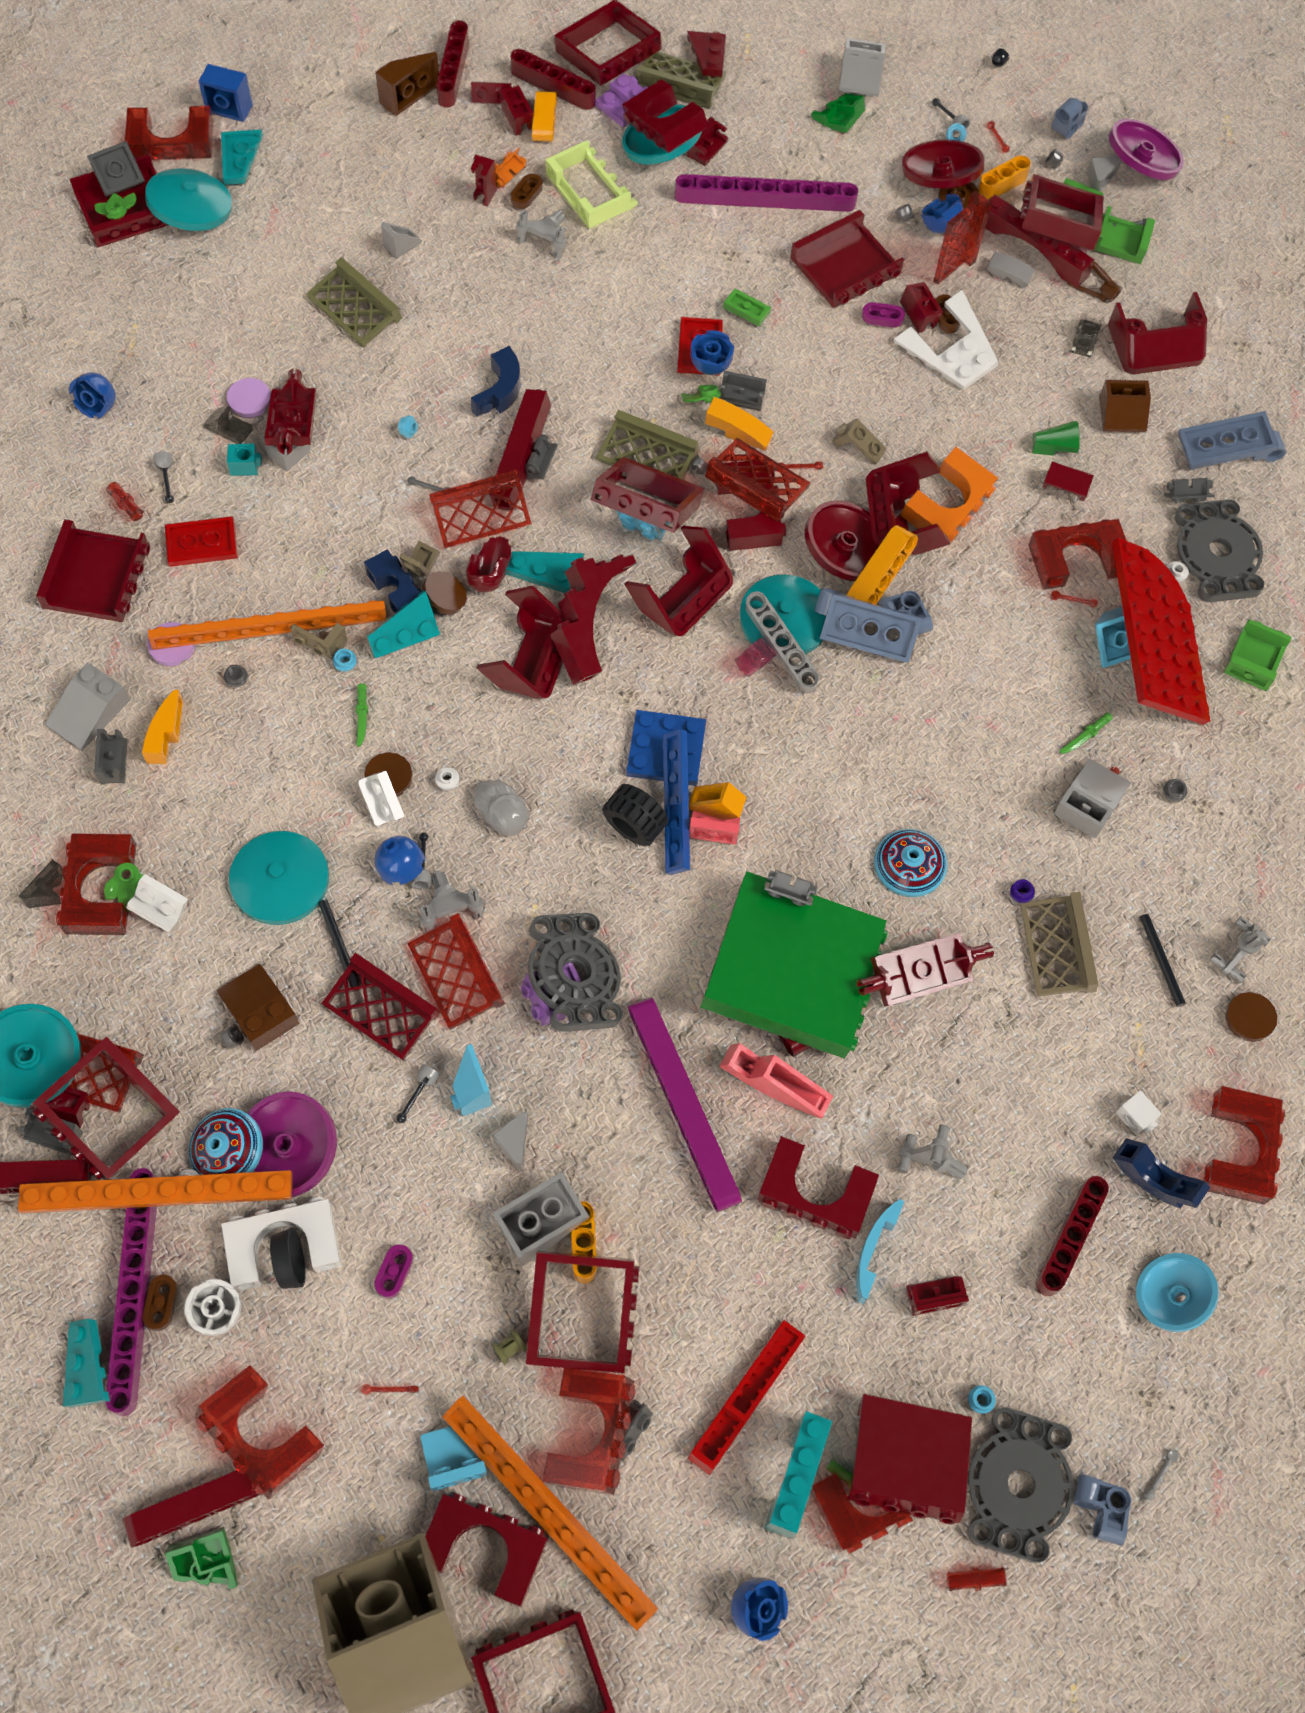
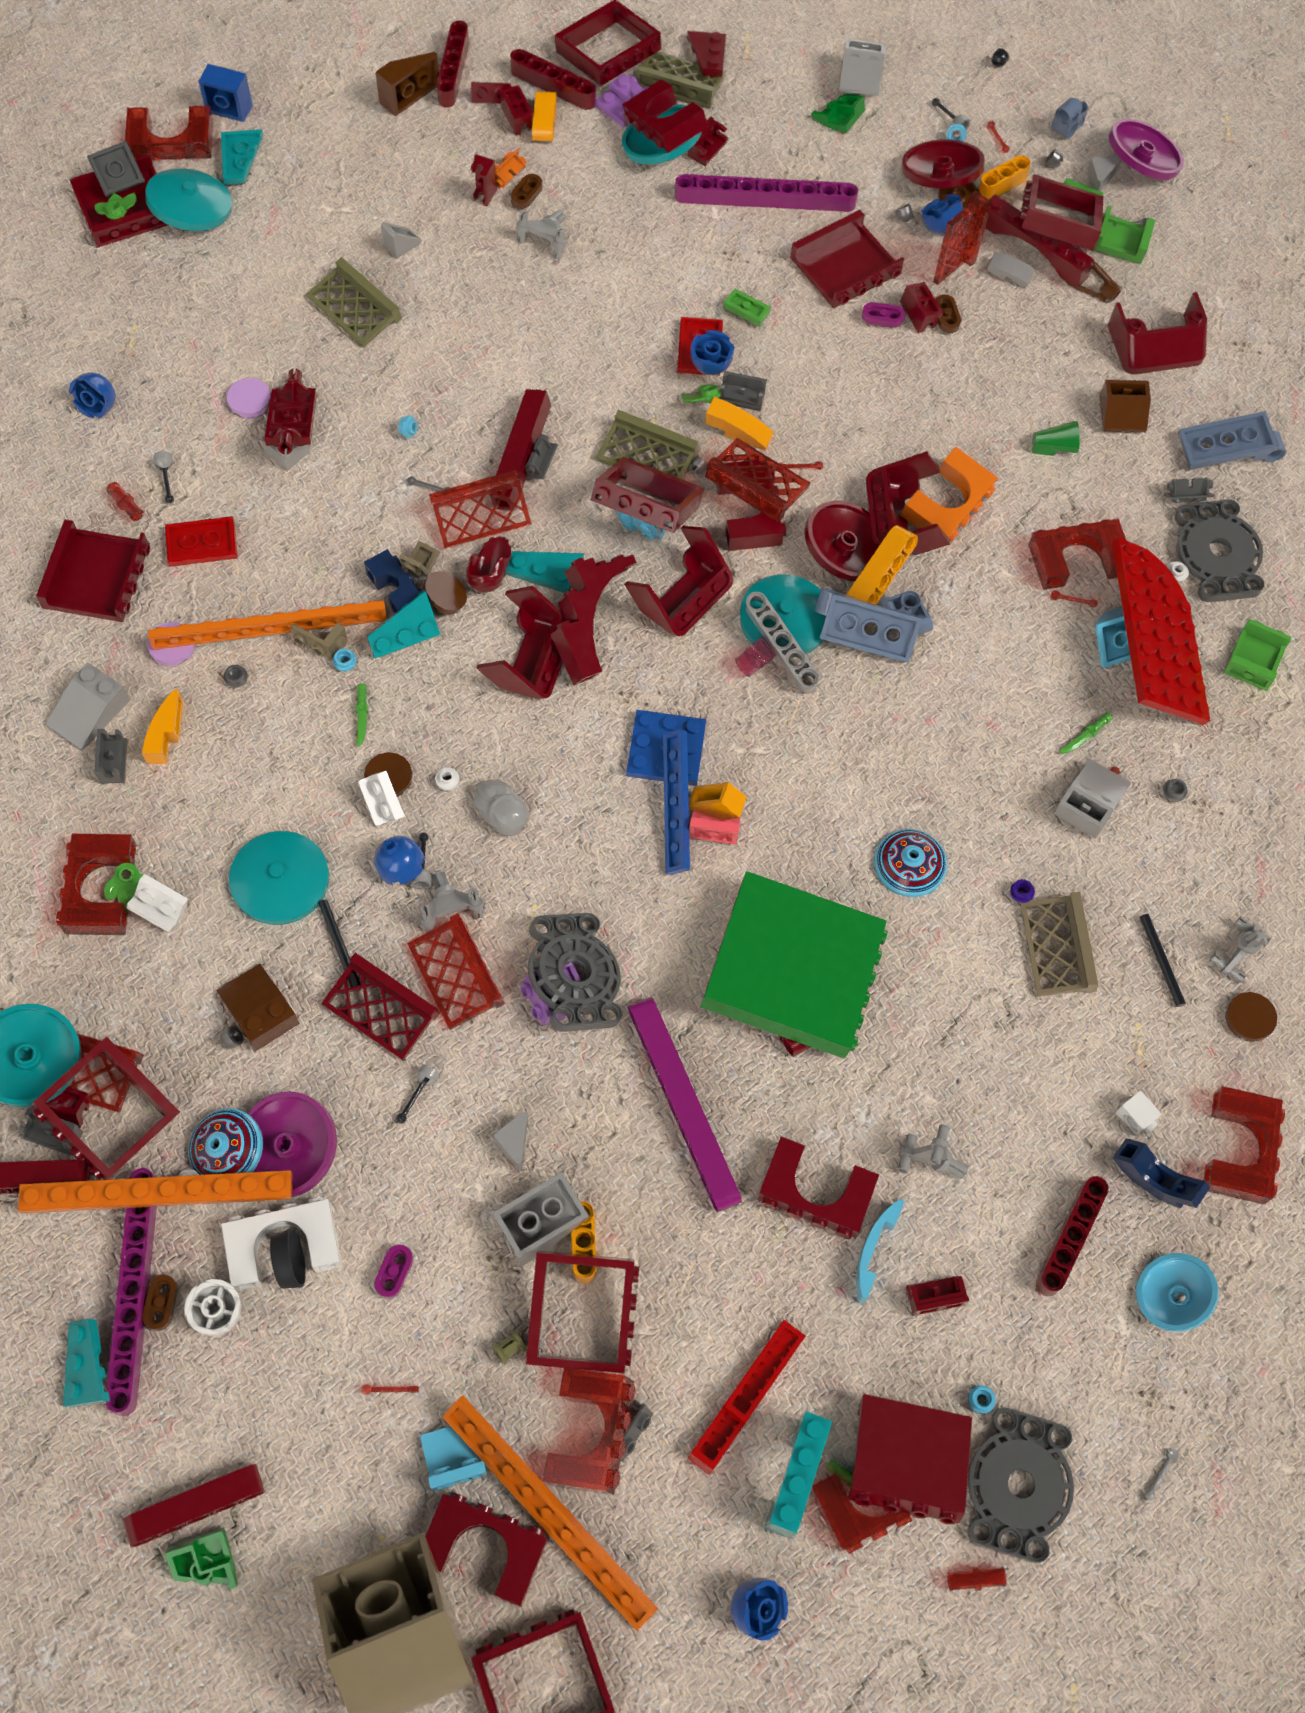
(39, 891): clear smoke slope -> none
(228, 426): clear smoke slope -> none
(243, 459): teal brick -> none
(266, 1468): clear red arch -> none
(470, 1085): medium azure slope -> none
(506, 390): dark blue arch -> none
(589, 215): yellowish green hinge -> none
(635, 814): black tyre -> none
(776, 1080): coral slope -> none
(781, 886): dark grey hinge -> none
(861, 438): dark tan bracket -> none
(923, 969): plate -> none
(963, 361): white wing -> none
(1068, 479): dark red hinge -> none
(1085, 337): clear smoke slope -> none
(1110, 1522): sand blue piece -> none

